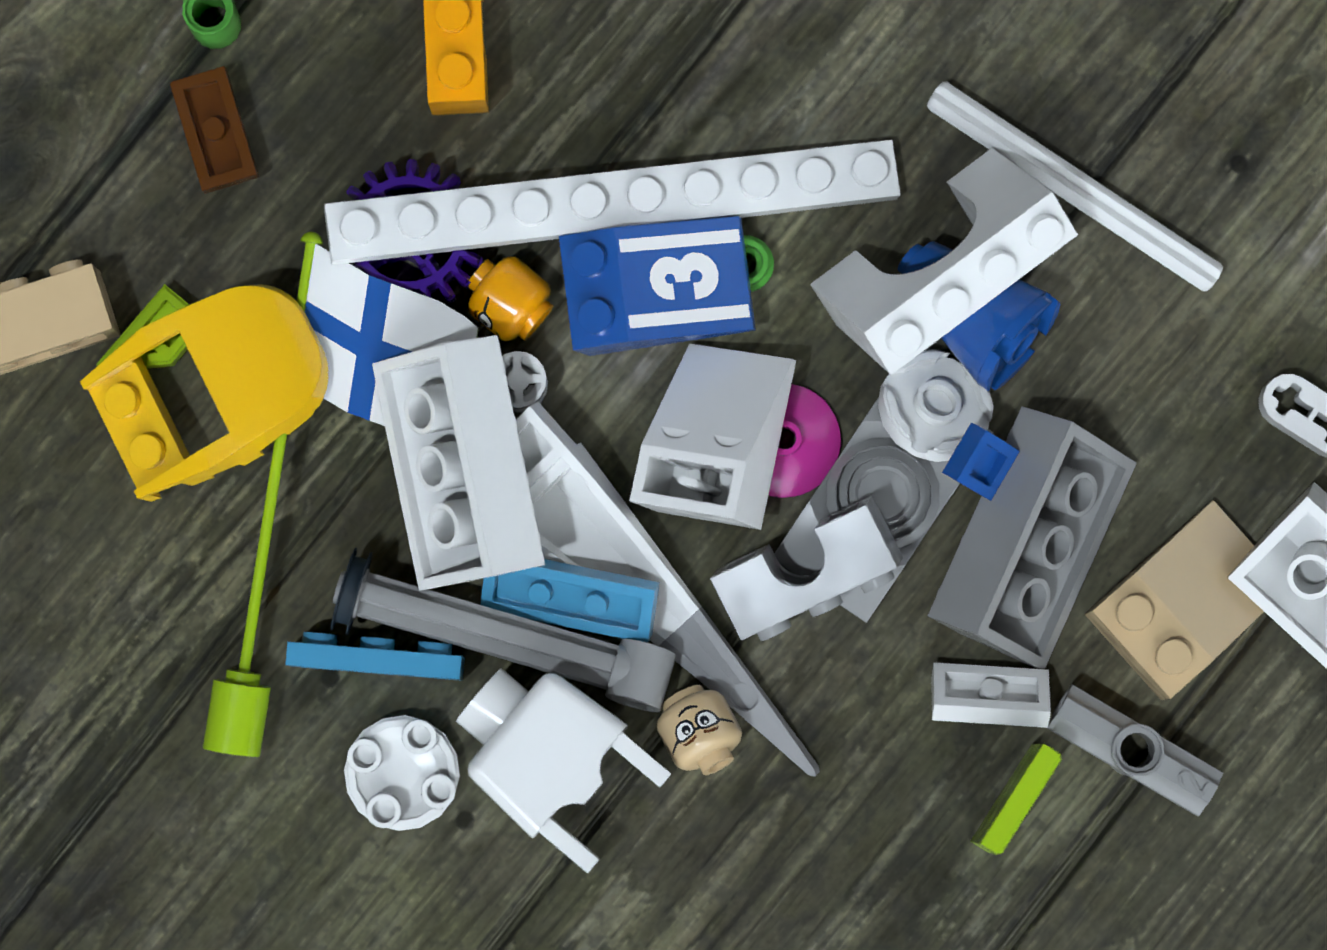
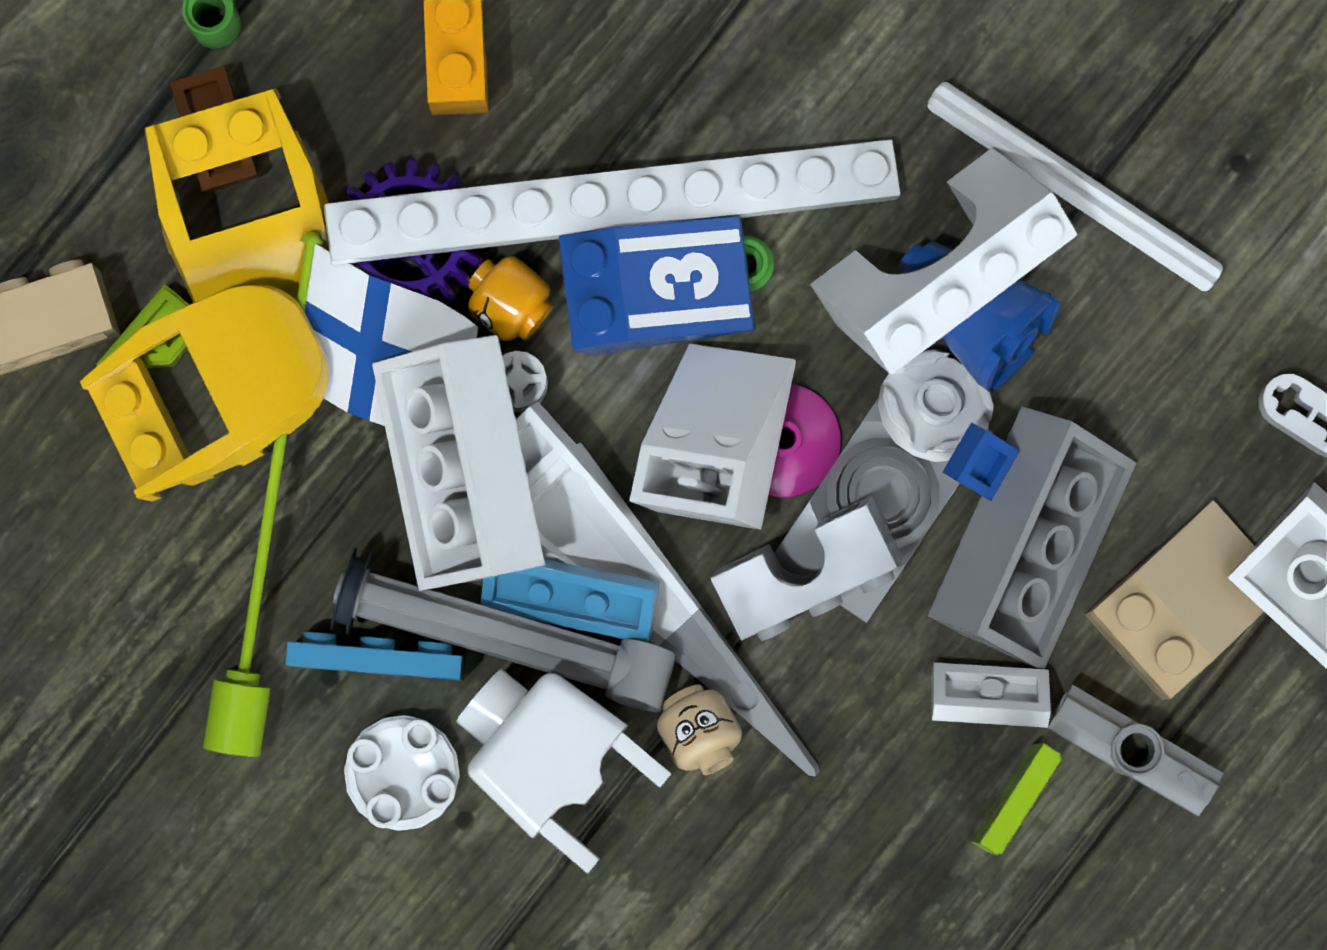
(254, 252): none -> yellow slope

